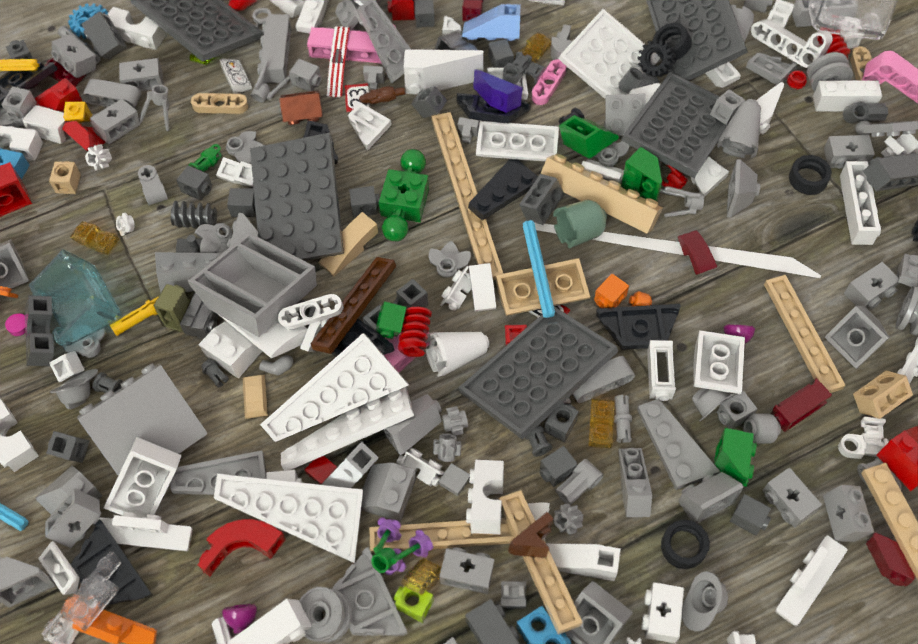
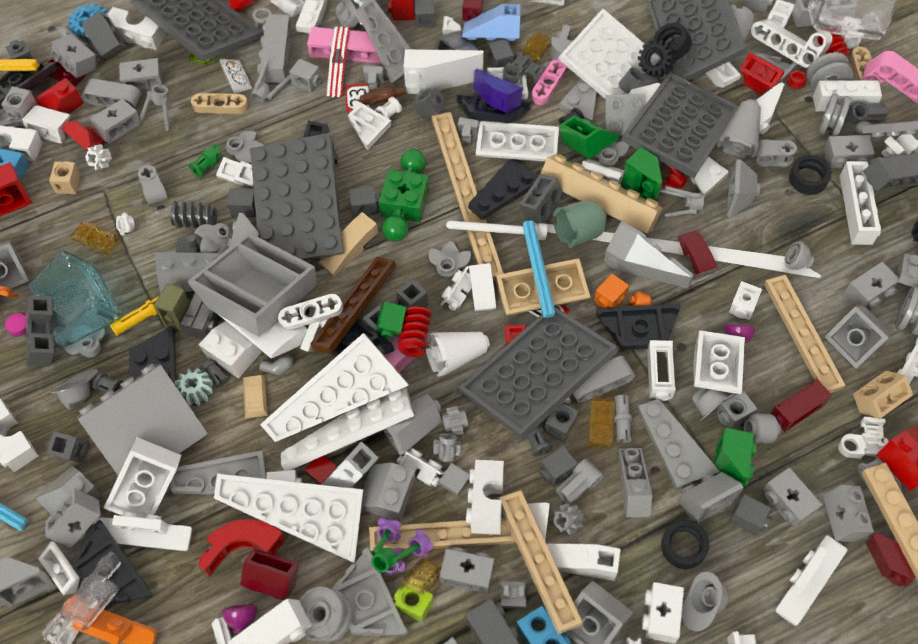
(66, 366): white slope -> none
(77, 112): yellow bracket -> none
(155, 350): none -> black wing
(194, 183): dark grey brick -> none
(201, 383): none -> light aqua gear
(269, 574): none -> dark red brick
(301, 106): copper slope -> none
(389, 108): none -> white bush
(530, 541): reddish brown slope -> none
(541, 228): none -> white piece
(581, 97): none -> light grey wing
(636, 256): none -> light grey wedge
(726, 106): light grey brick -> none
(745, 301): none -> white brick
(760, 74): none -> red slope
(774, 153): none -> light grey piece
(798, 256): none -> light grey brick
(834, 115): none -> light grey wheel

